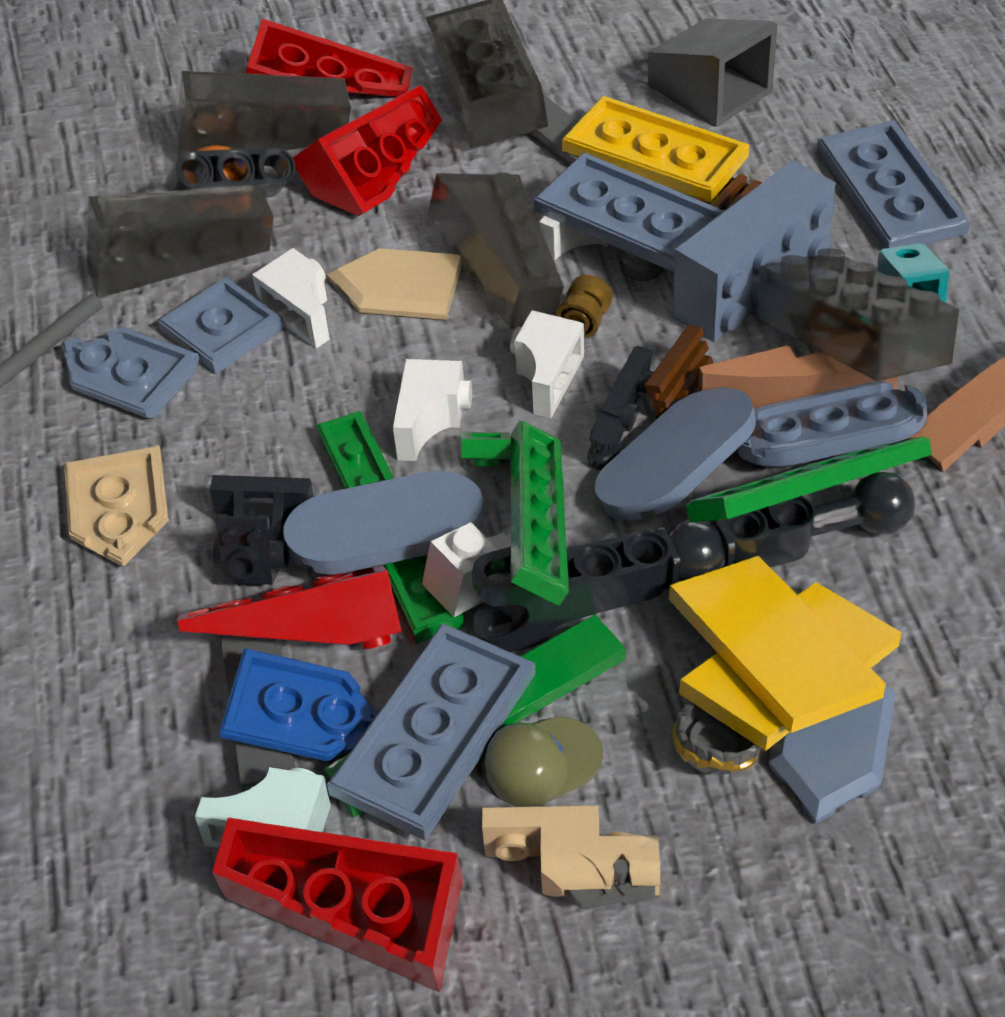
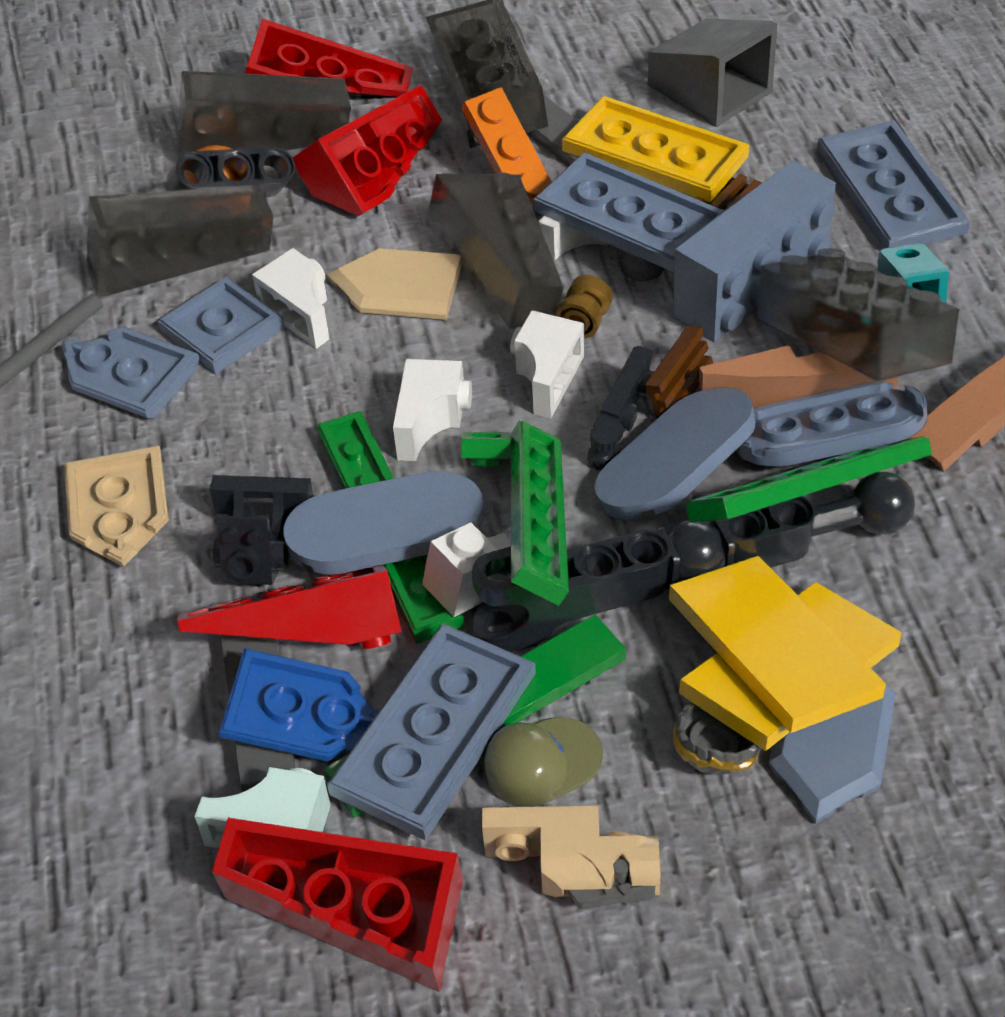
(505, 140): none -> orange plate

